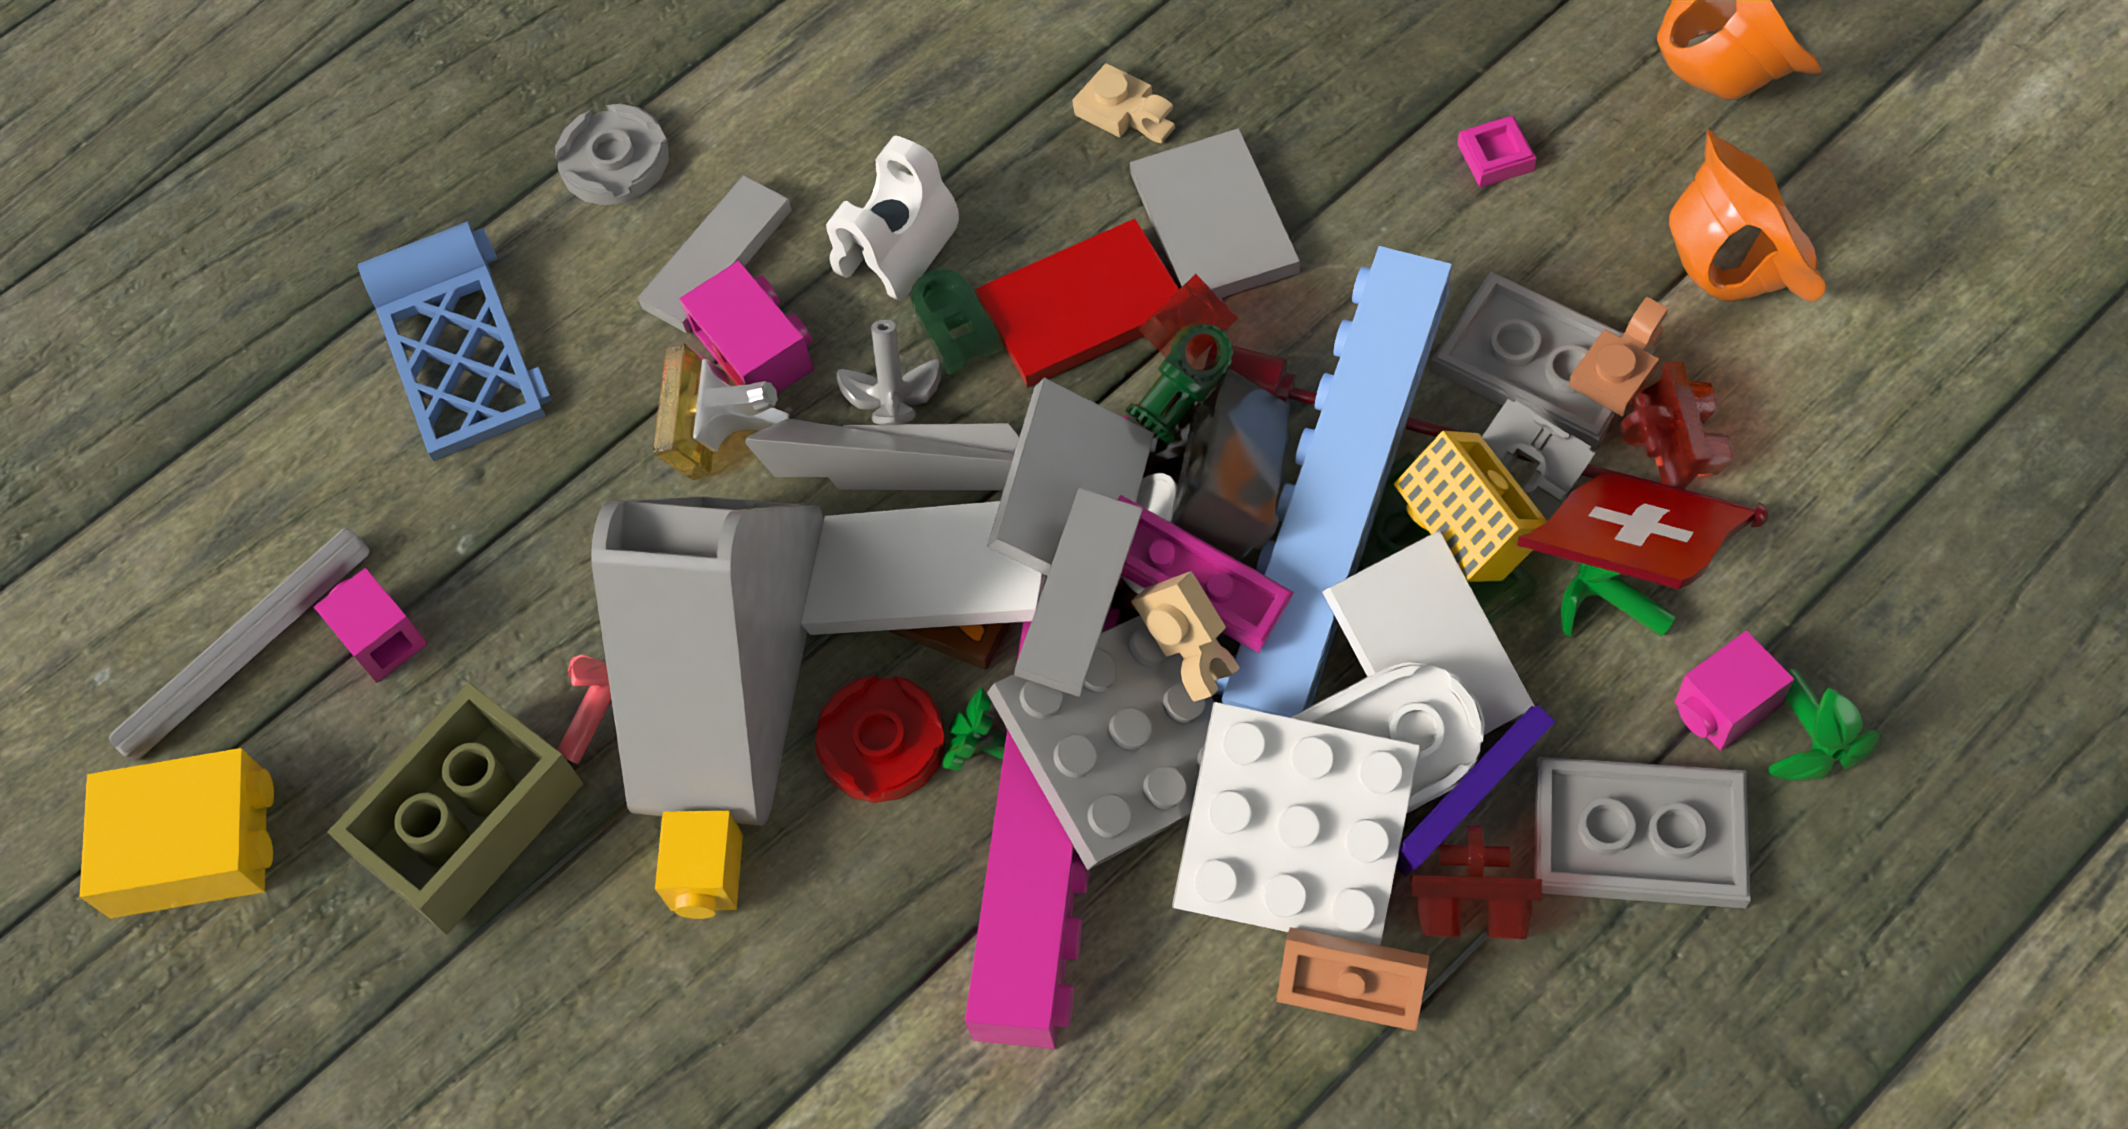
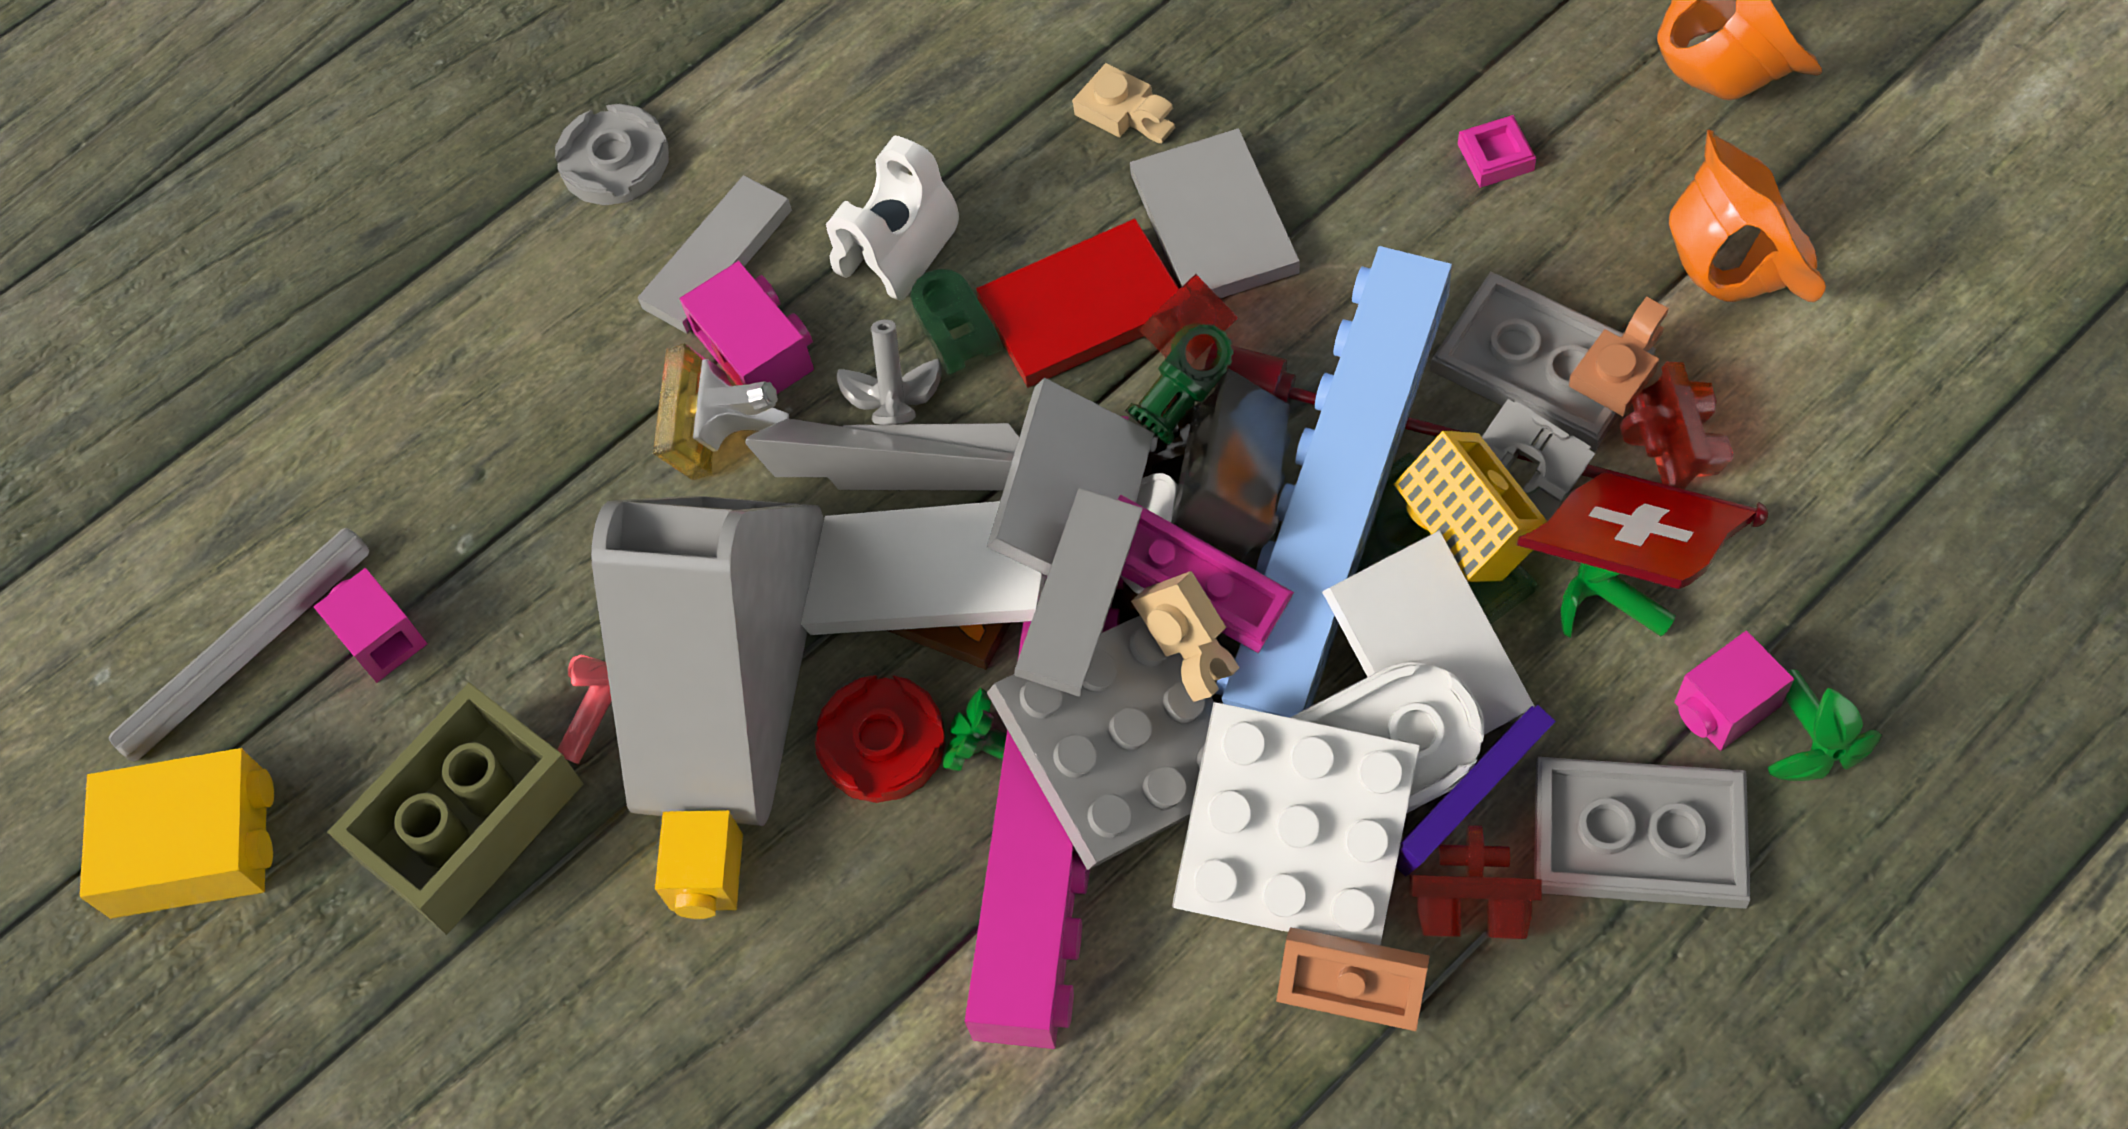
(437, 274): medium blue piece -> none

